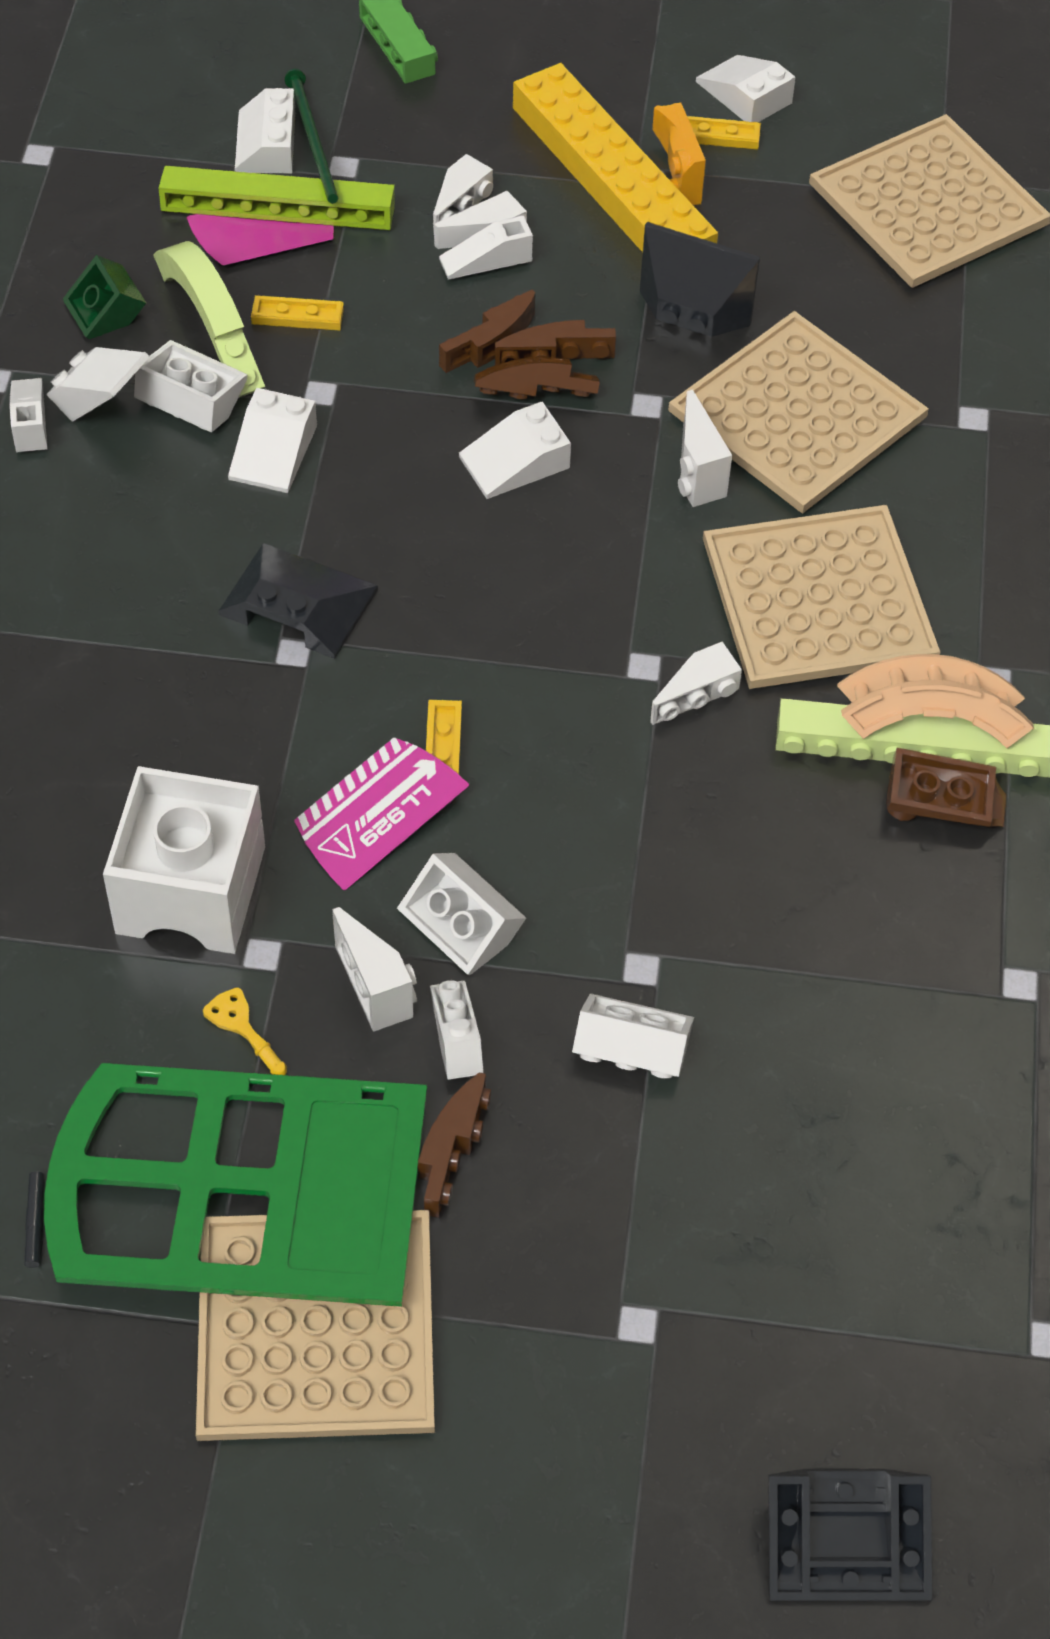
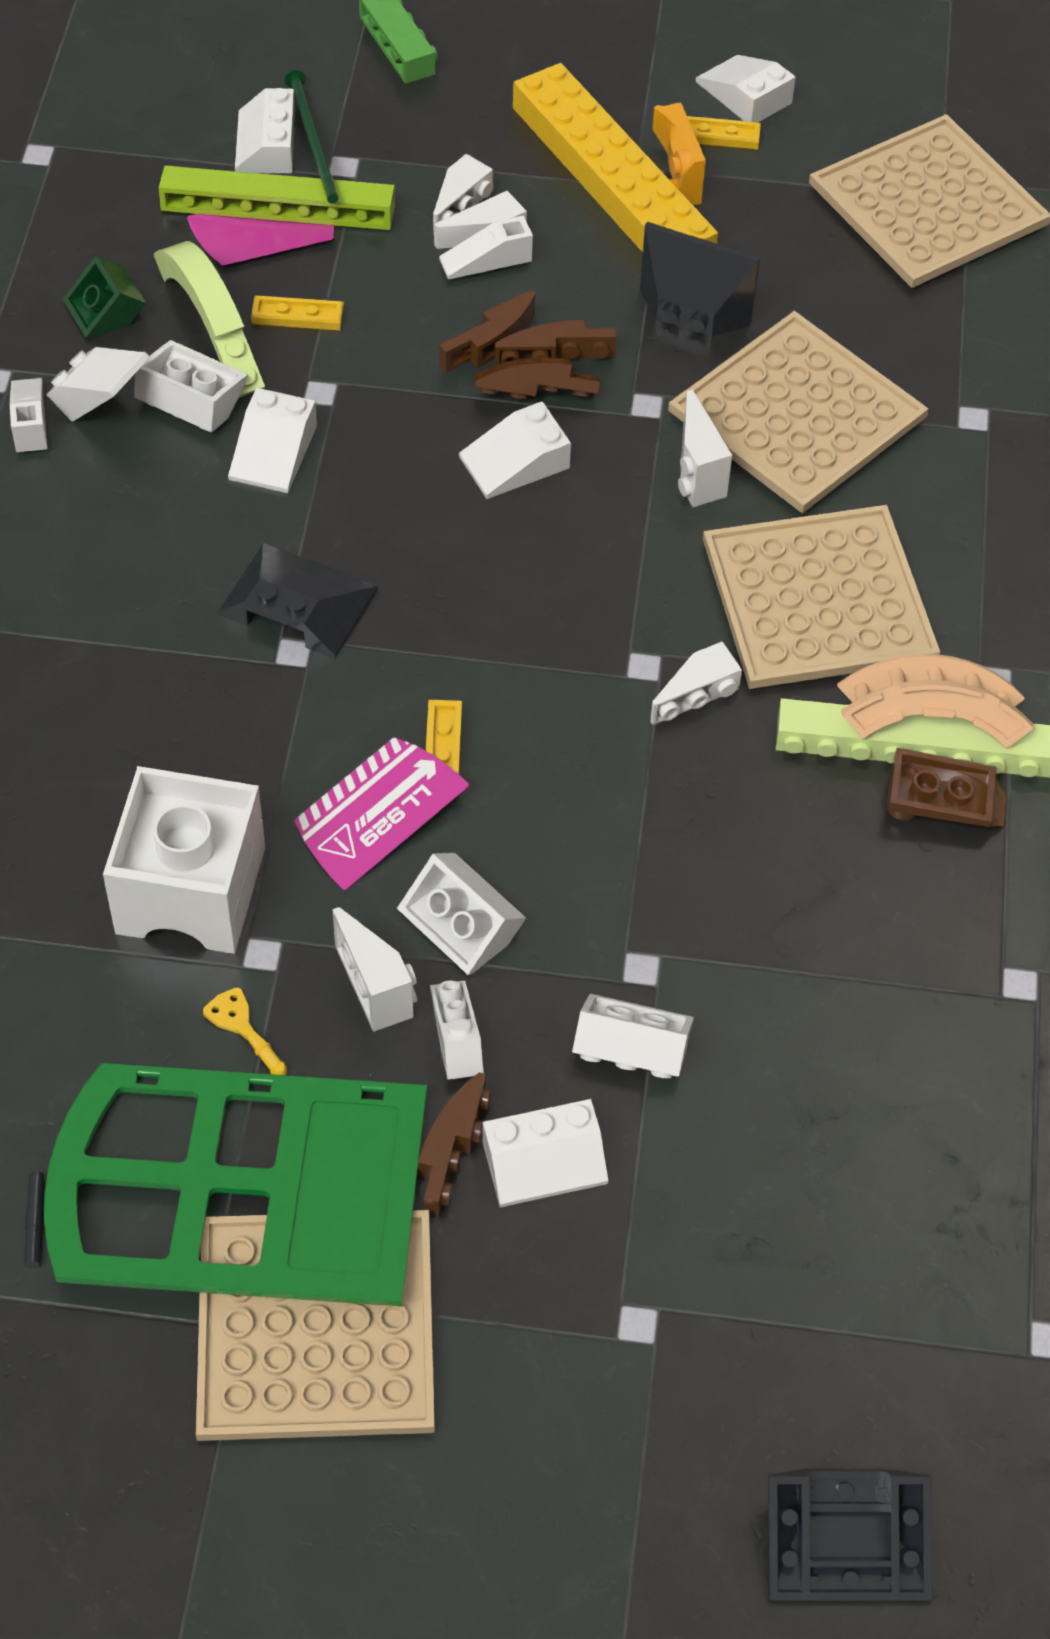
(545, 1153): none -> white slope

